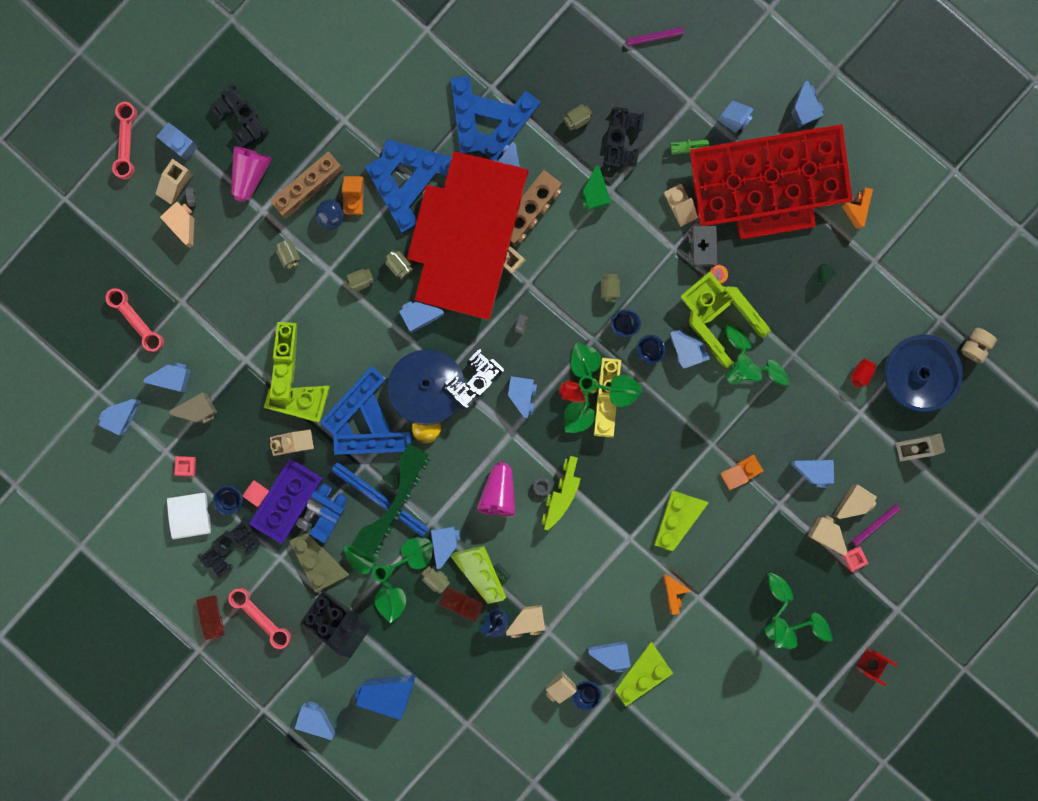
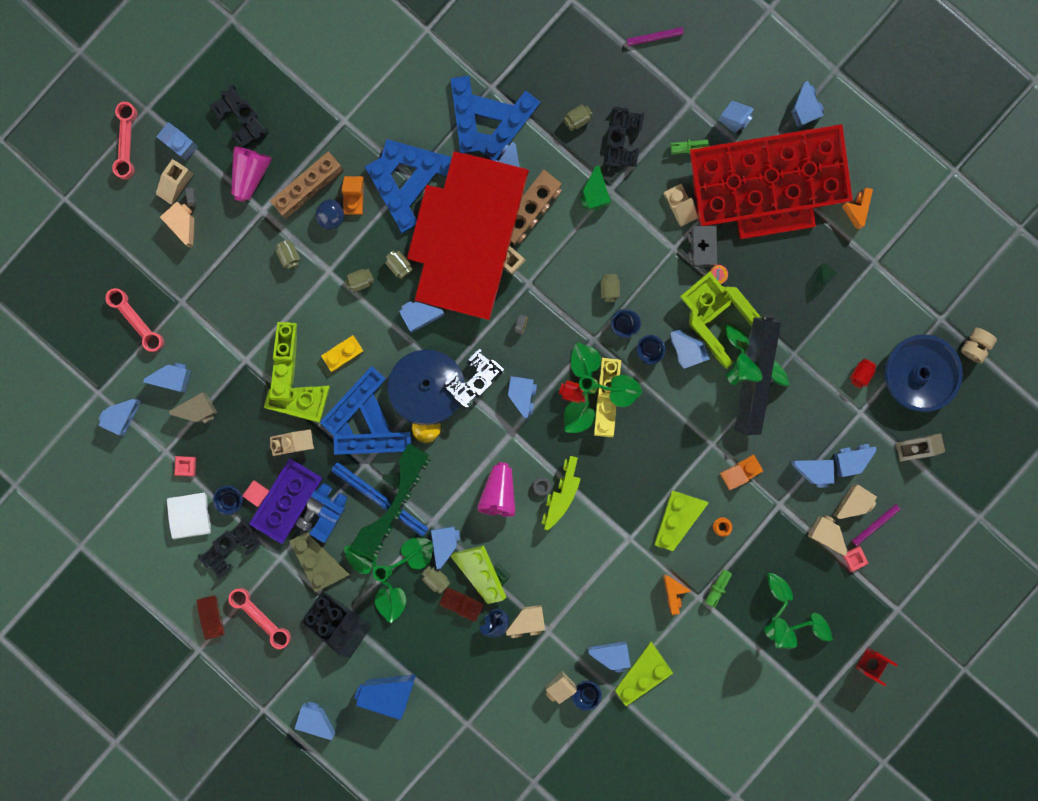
(342, 353): none -> yellow plate
(718, 589): none -> bright green axle
(728, 529): none -> orange plate
(755, 394): none -> black brick
(853, 461): none -> medium blue slope

